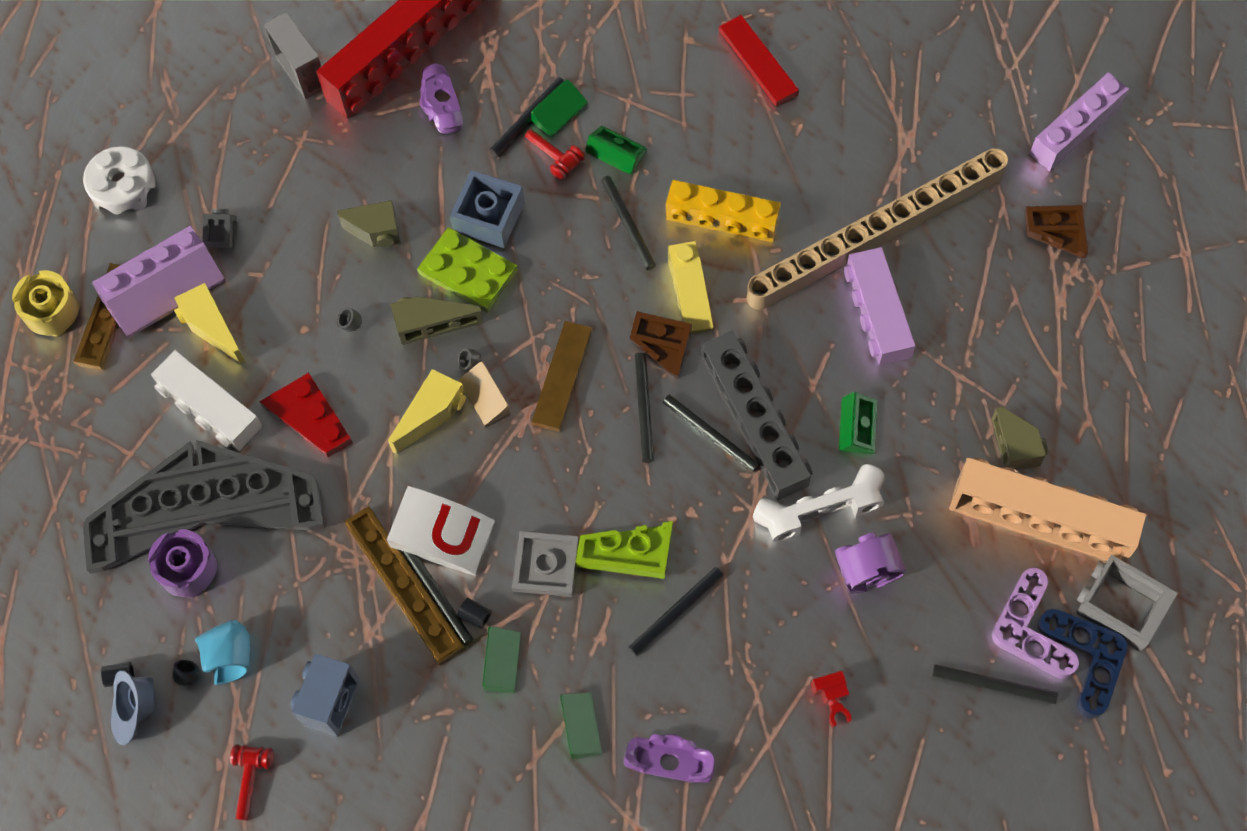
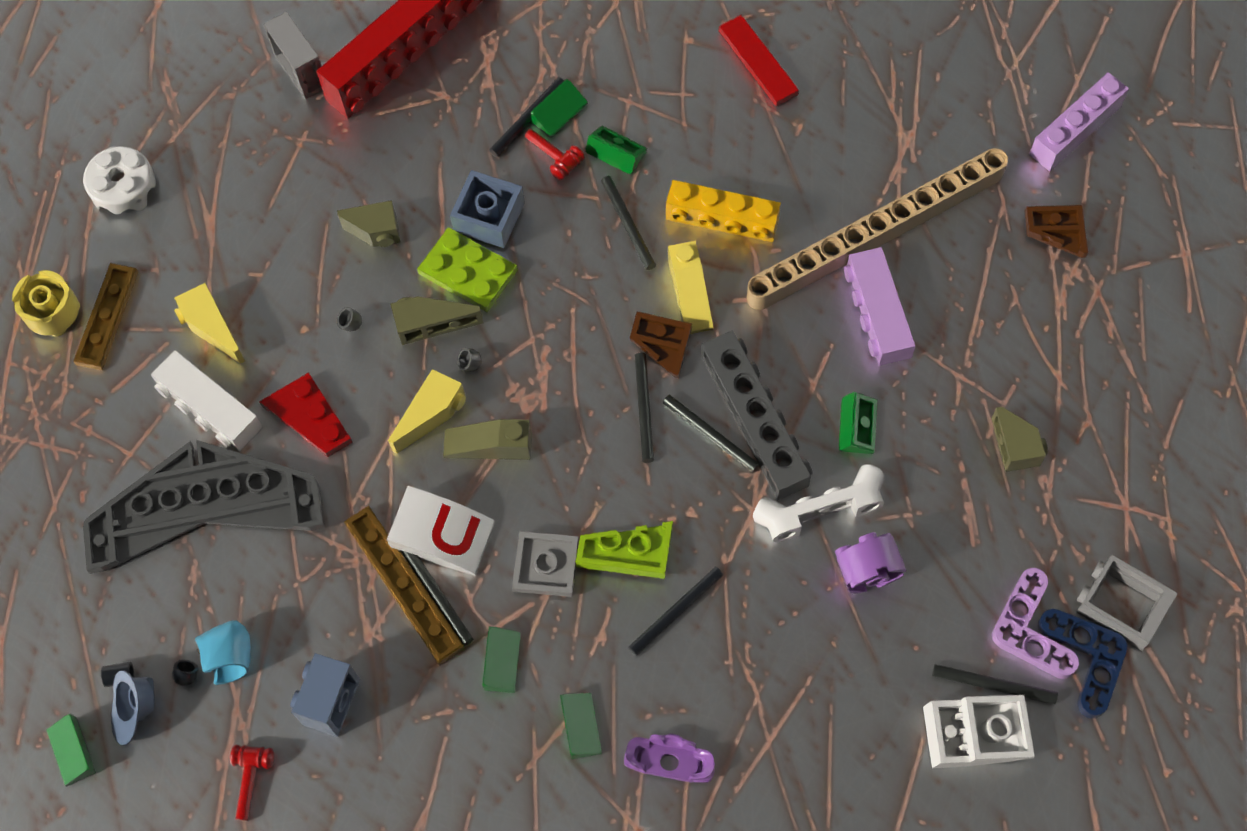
(70, 750): none -> slope
(146, 285): lavender slope -> none
(186, 548): medium lavender brick -> none
(218, 229): dark grey bracket -> none
(446, 114): medium lavender piece -> none
(474, 613): black hinge -> none
(484, 394): tan slope -> none
(490, 440): none -> olive slope
(561, 376): pearl gold tile -> none
(833, 691): red piece -> none
(978, 731): none -> white slope
(1047, 510): light nougat brick -> none

